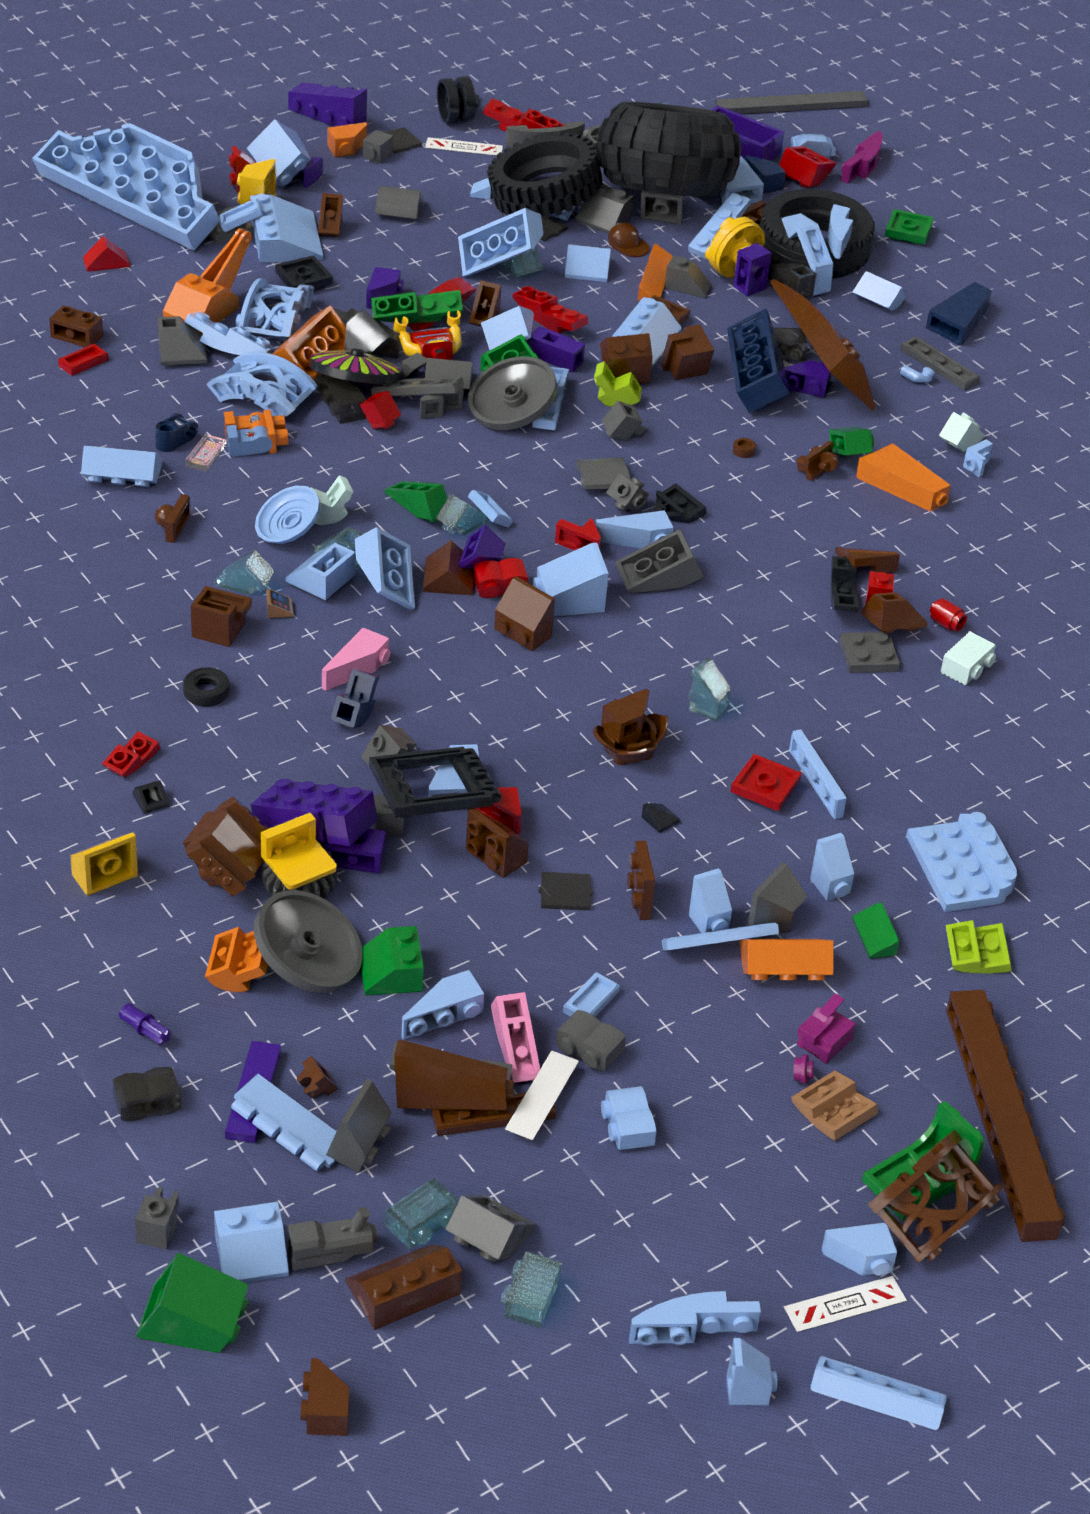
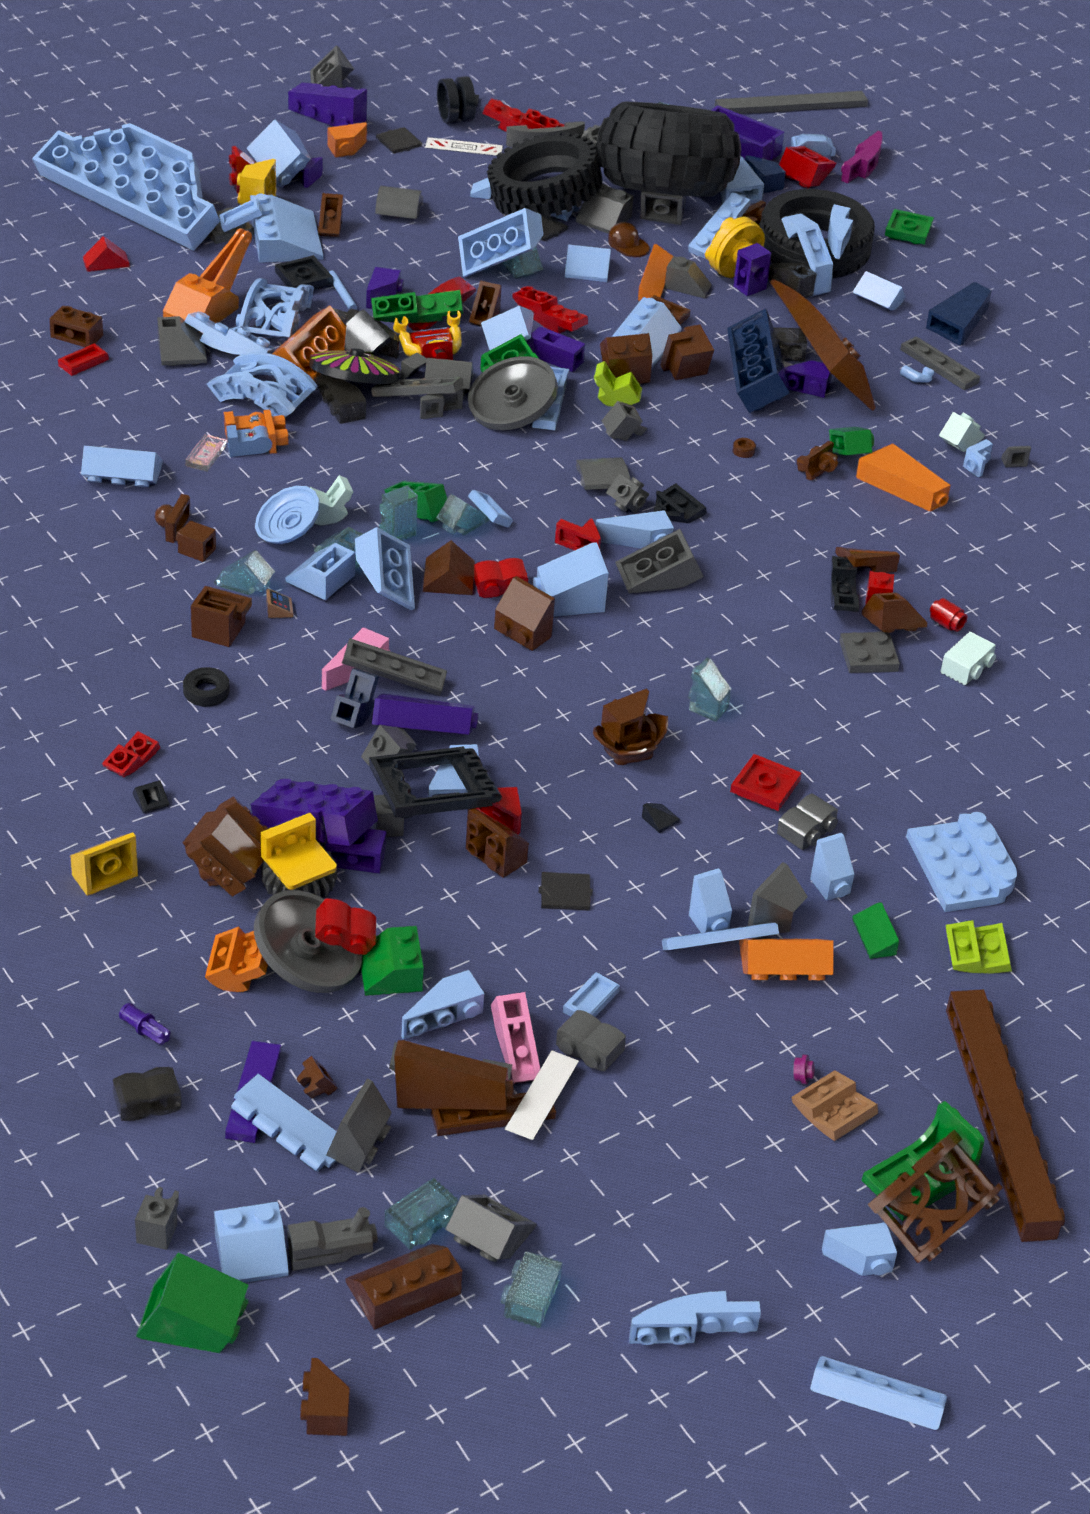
(174, 432): dark blue piece -> none
(196, 541): none -> reddish brown brick
(331, 69): none -> dark grey slope
(342, 291): none -> light blue bar
(345, 926): none -> red brick
(377, 146): dark grey brick -> none
(380, 410): red brick -> none
(394, 667): none -> dark grey tile
(399, 513): none -> clear light blue brick
(424, 714): none -> dark purple slope
(482, 546): dark purple slope -> none
(629, 1118): light blue brick -> none
(641, 880): reddish brown plate -> none
(749, 1375): light blue slope -> none
(807, 821): none -> dark grey brick
(817, 774): light blue tile -> none
(826, 1031): magenta piece -> none
(844, 1303): white sticker -> none
(1016, 456): none -> dark grey slope

